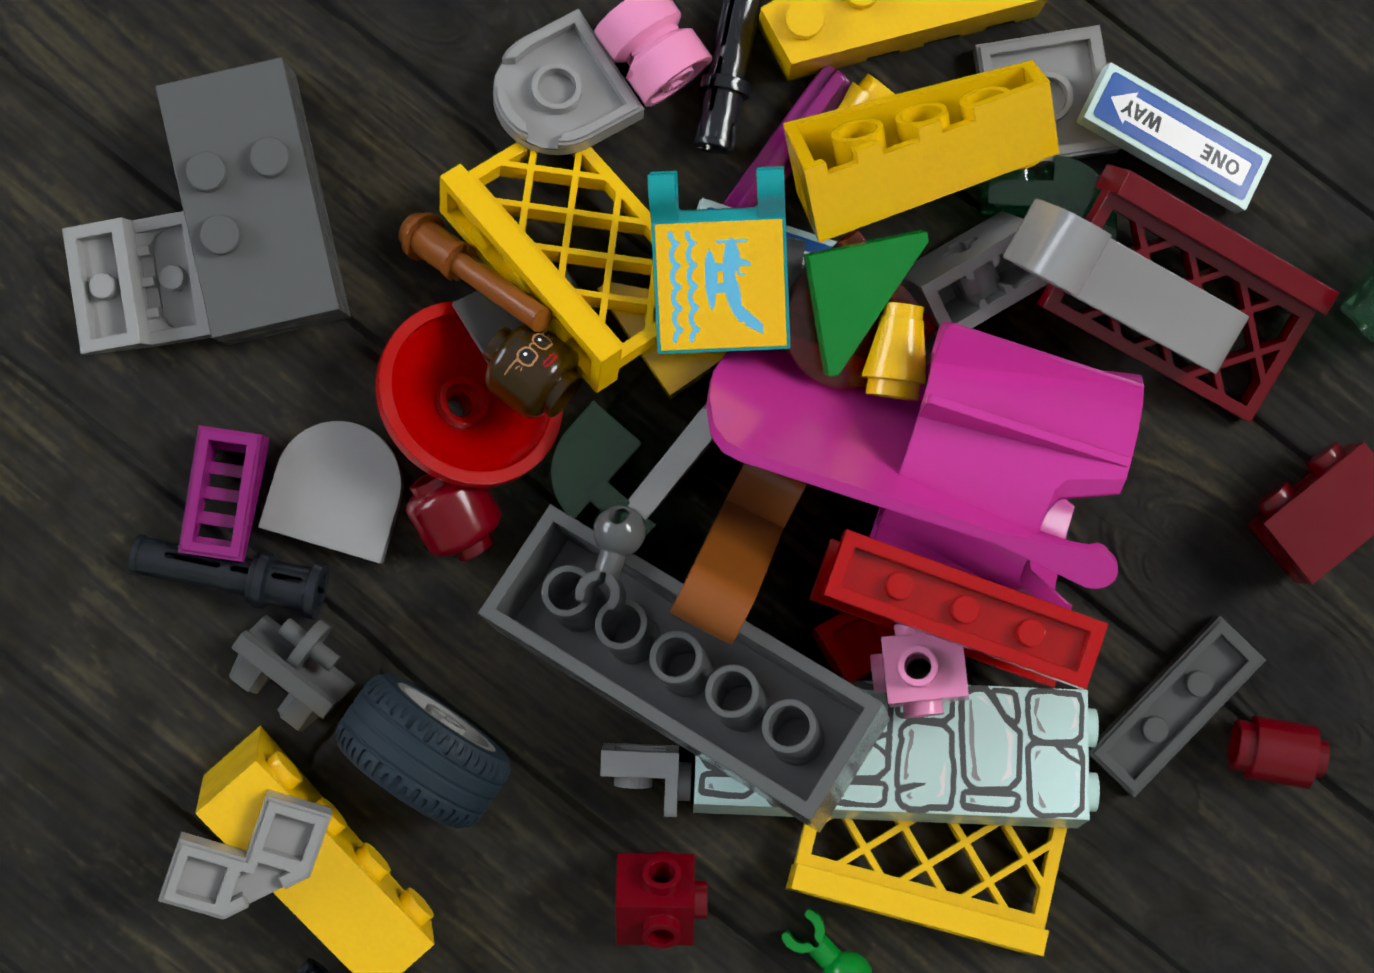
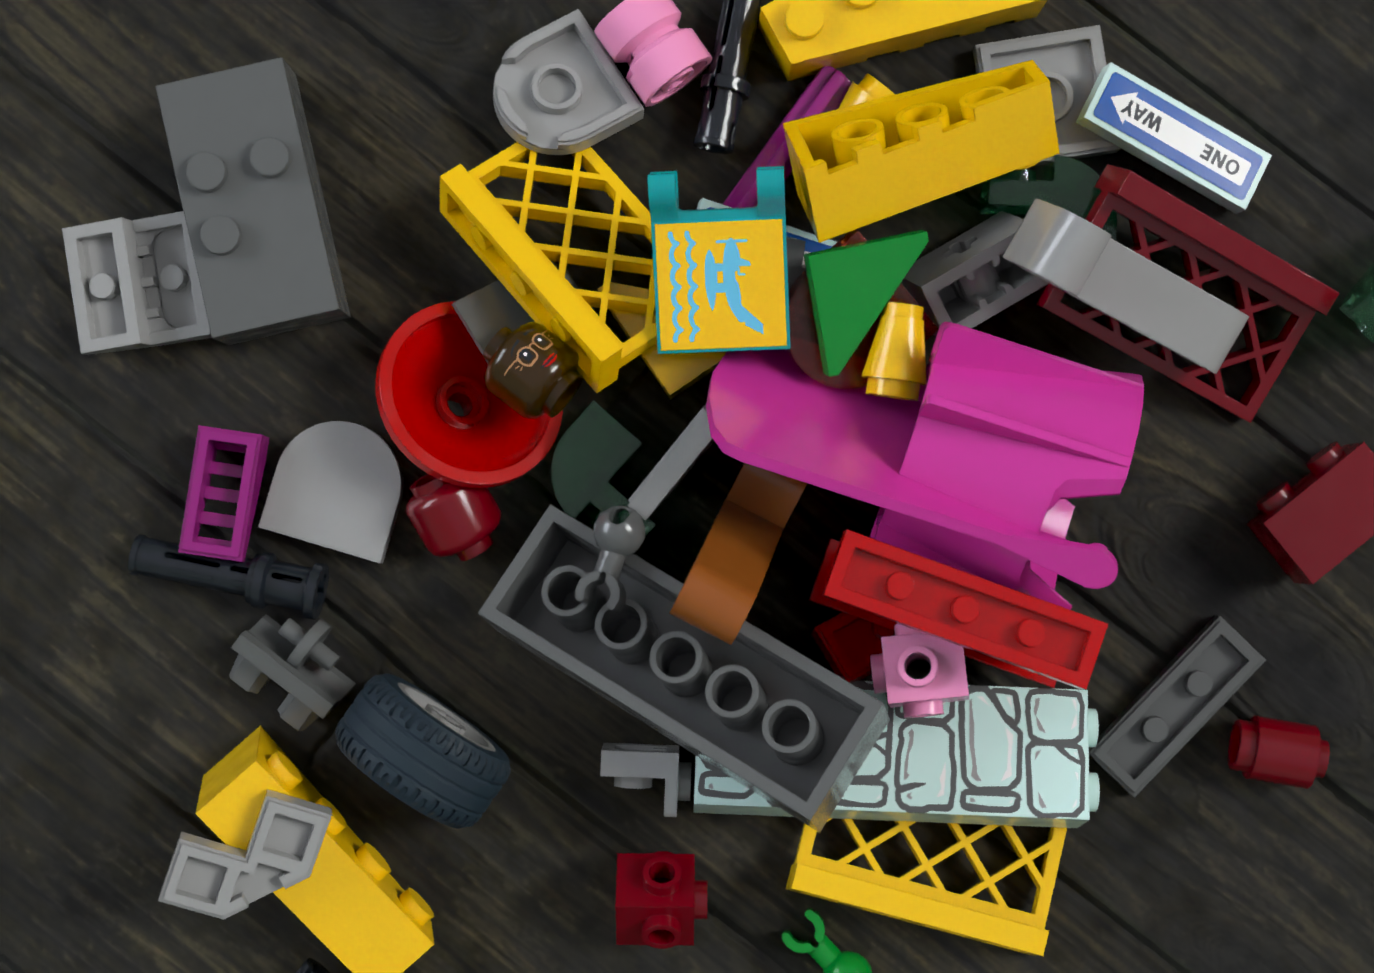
(426, 239): dark orange pin -> none

